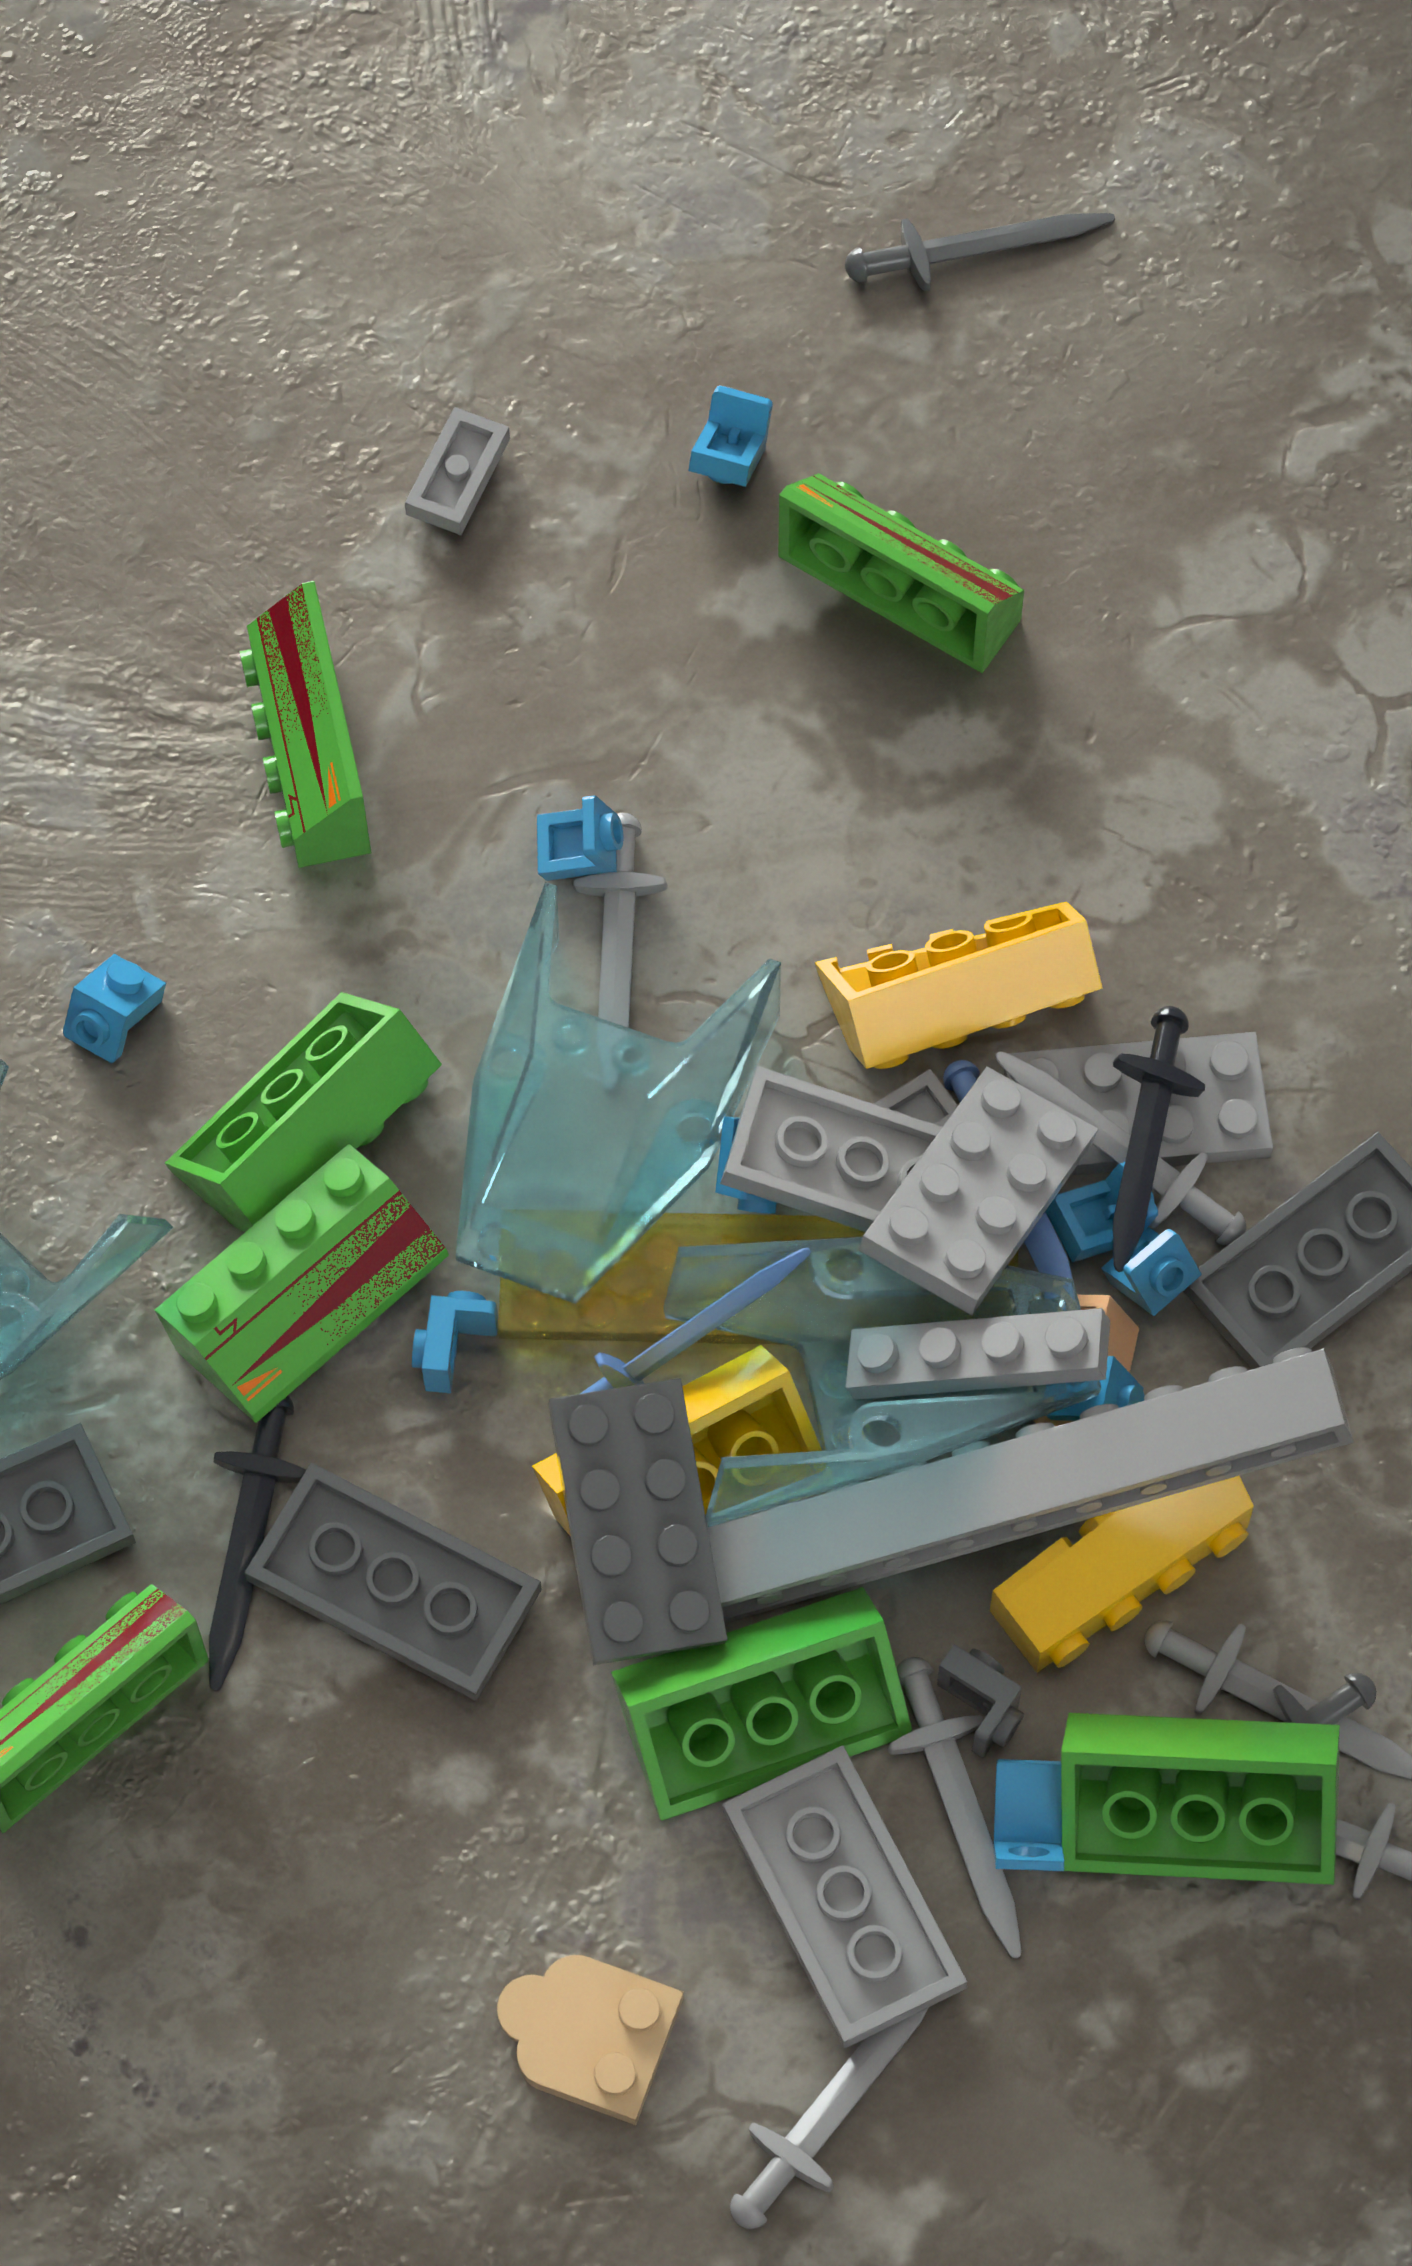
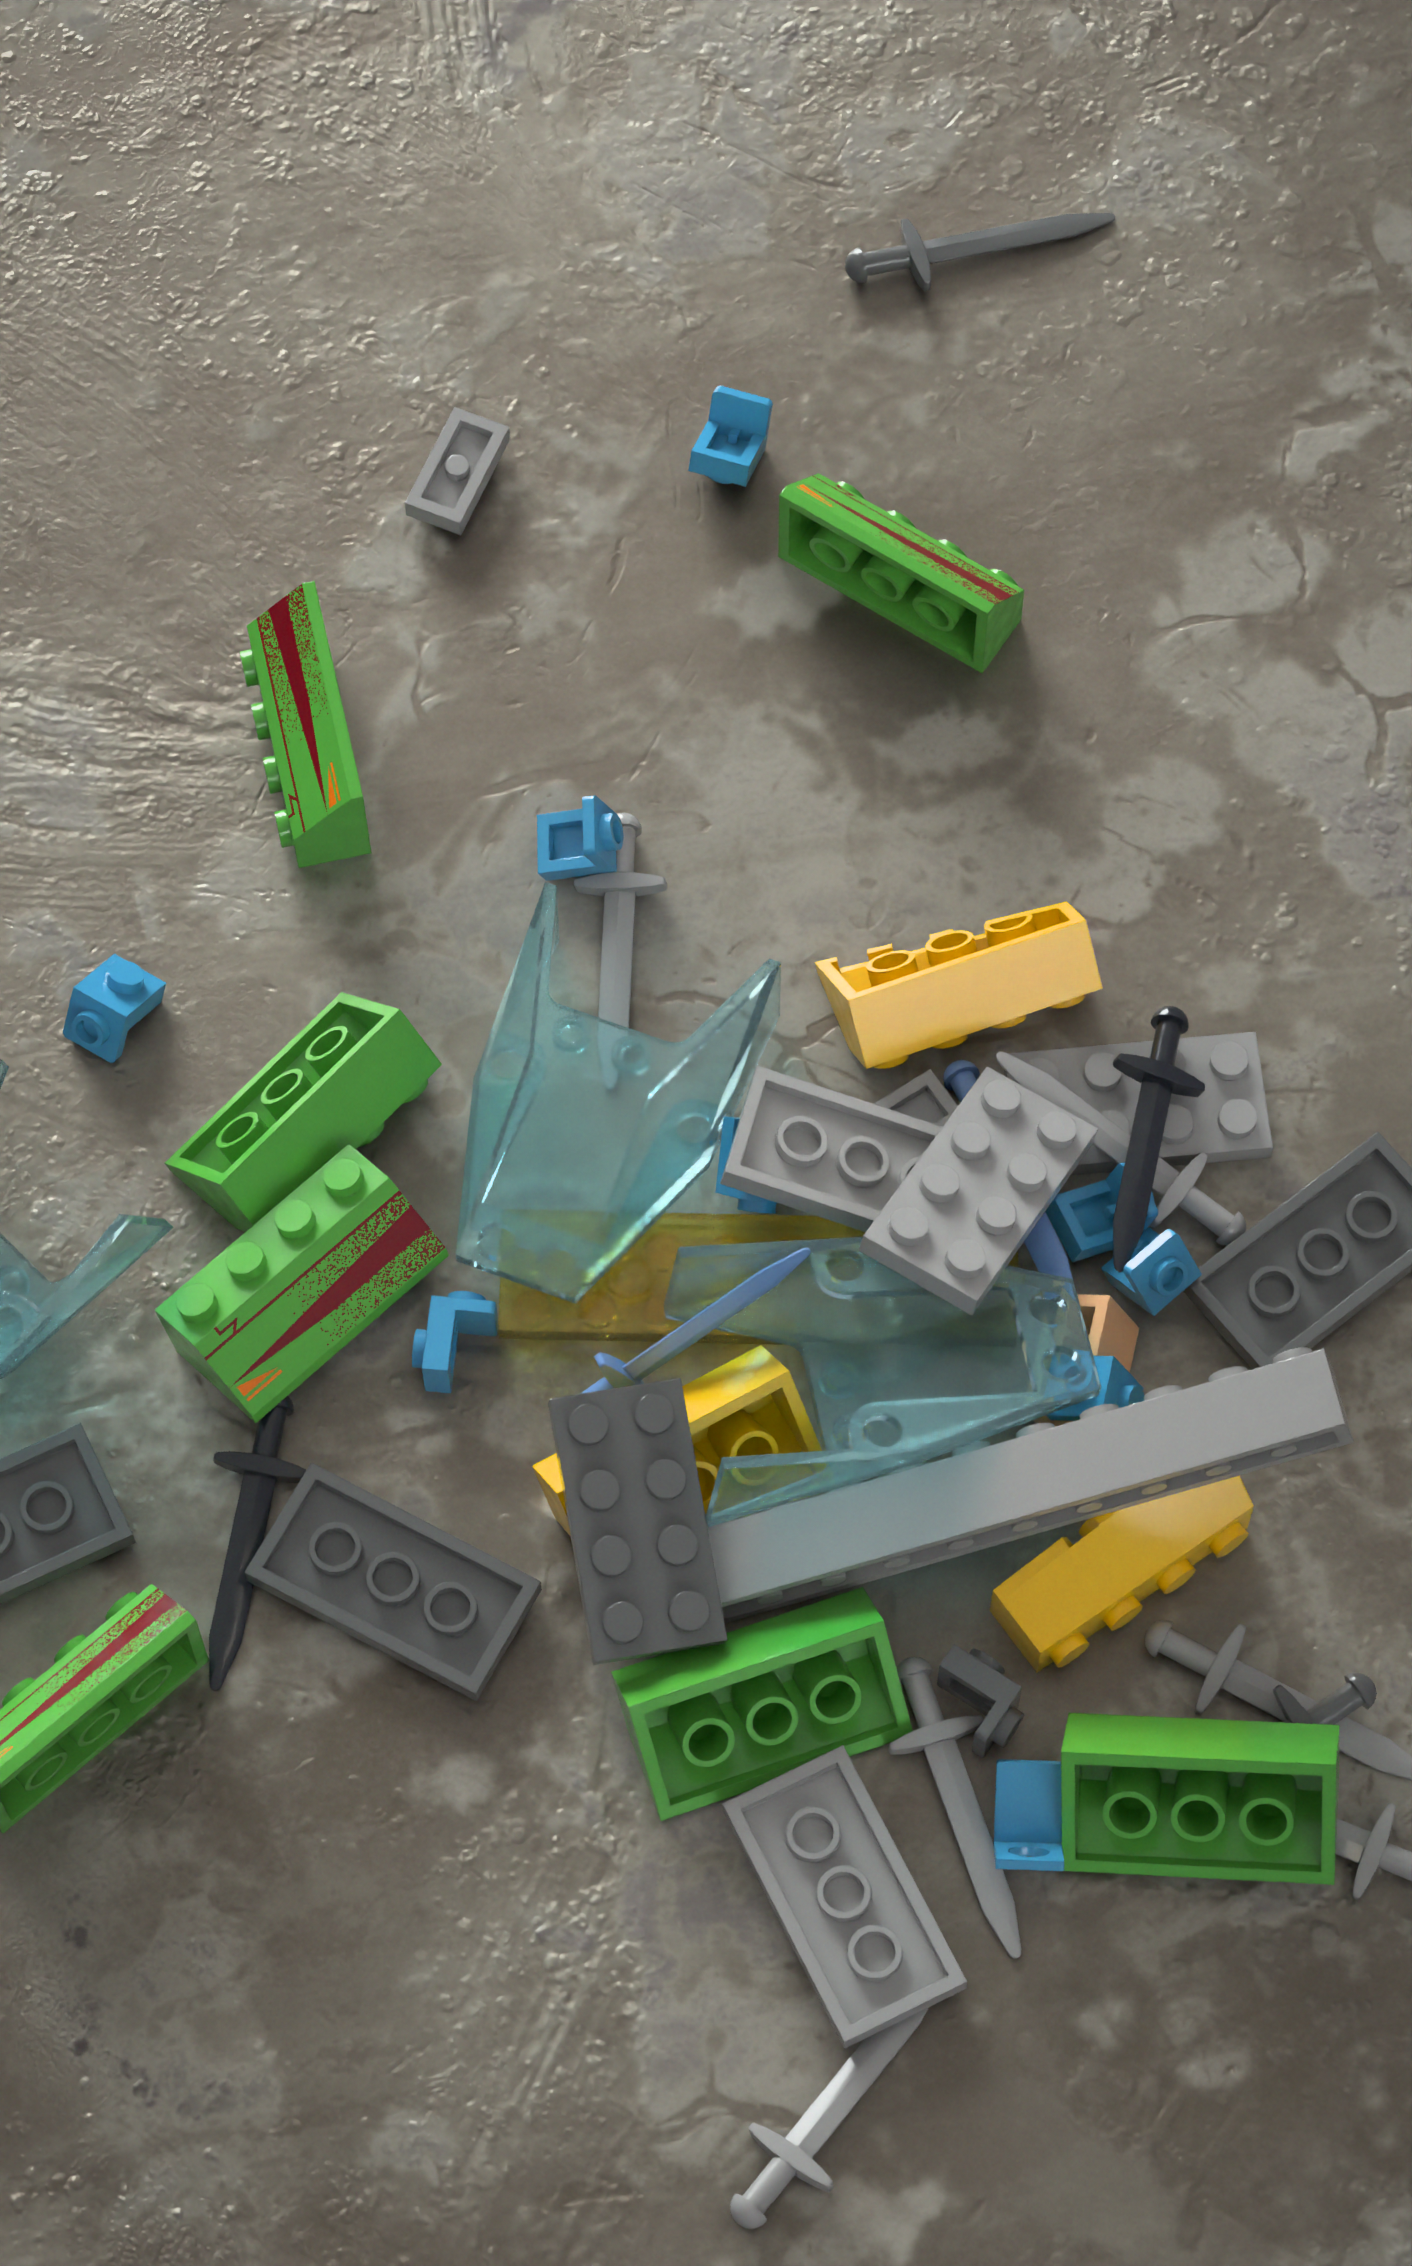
(590, 2032): tan plate -> none
(978, 1354): light grey plate -> none

